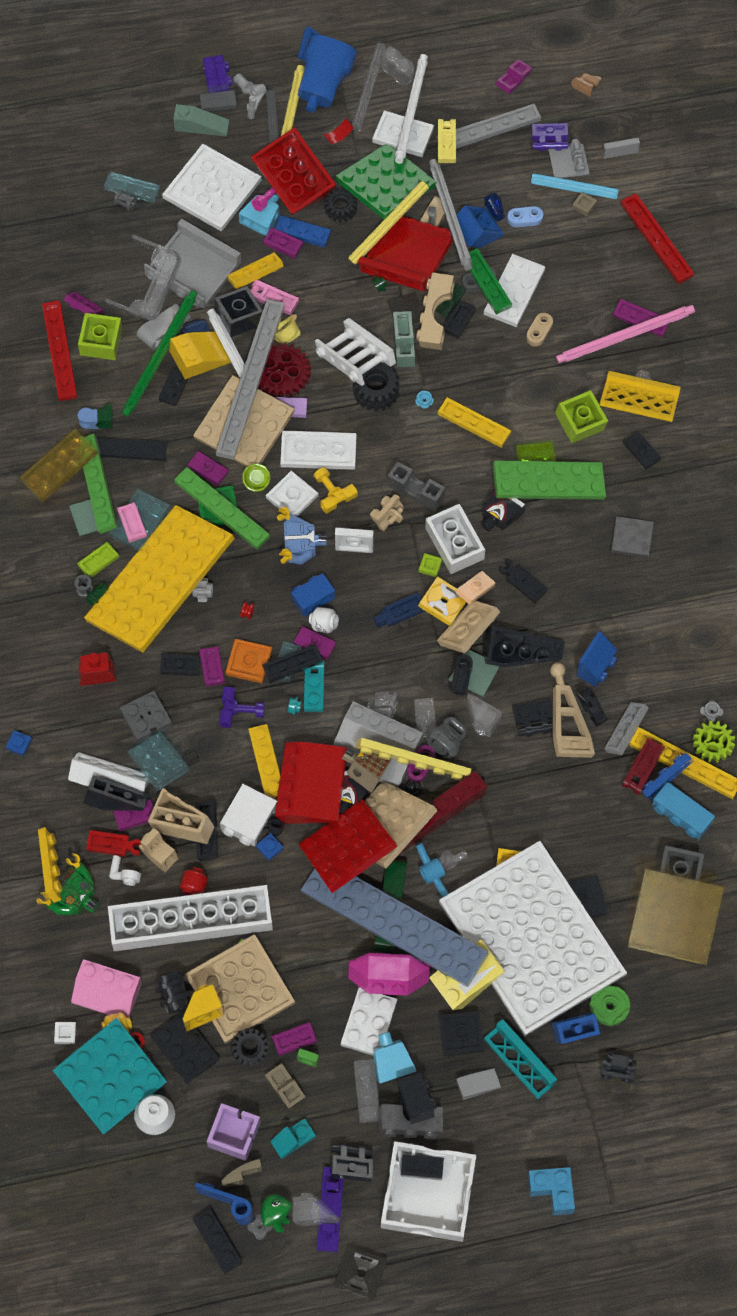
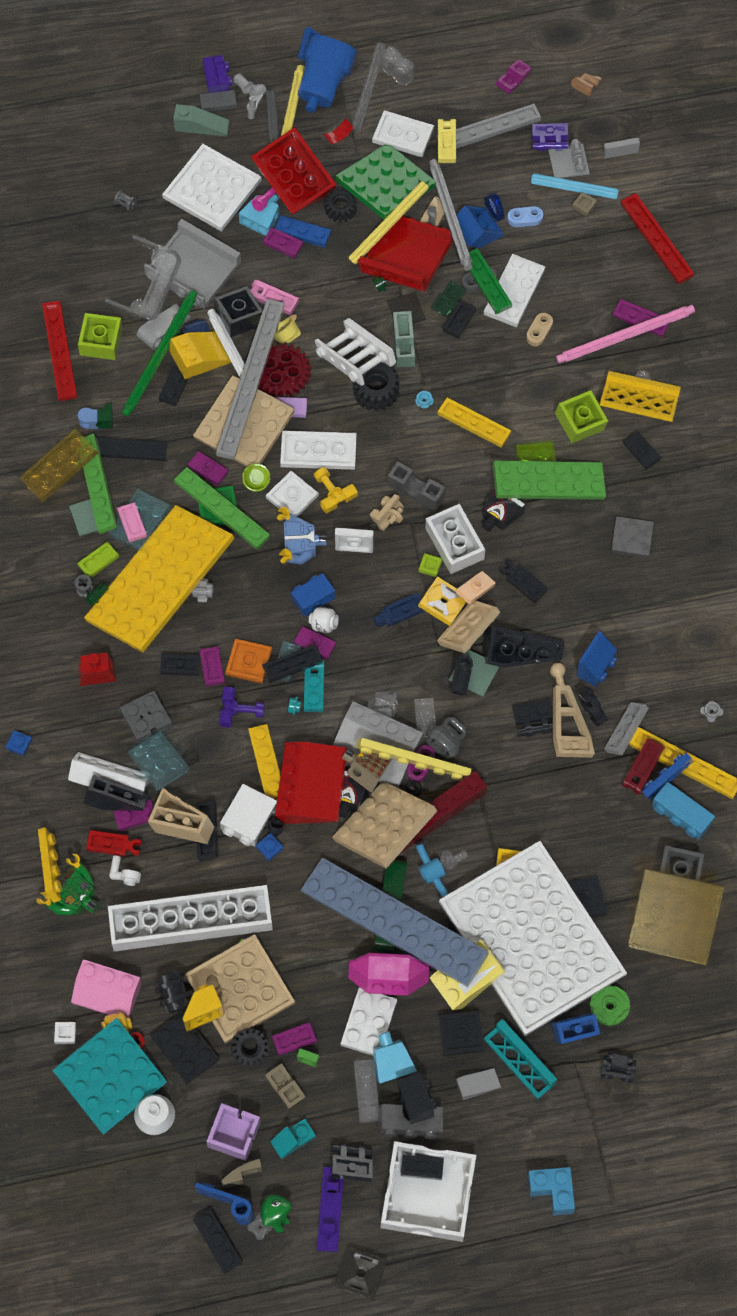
(83, 304): magenta plate -> none
(132, 187): clear light blue tile -> none
(157, 850): tan brick -> none
(193, 882): red head -> none
(247, 610): red bush -> none
(255, 270): yellow plate -> none
(311, 1211): clear slope -> none
(347, 846): red plate -> none
(411, 108): white piece -> none
(440, 290): tan arch -> none
(483, 716): clear slope -> none
(711, 749): lime gear -> none

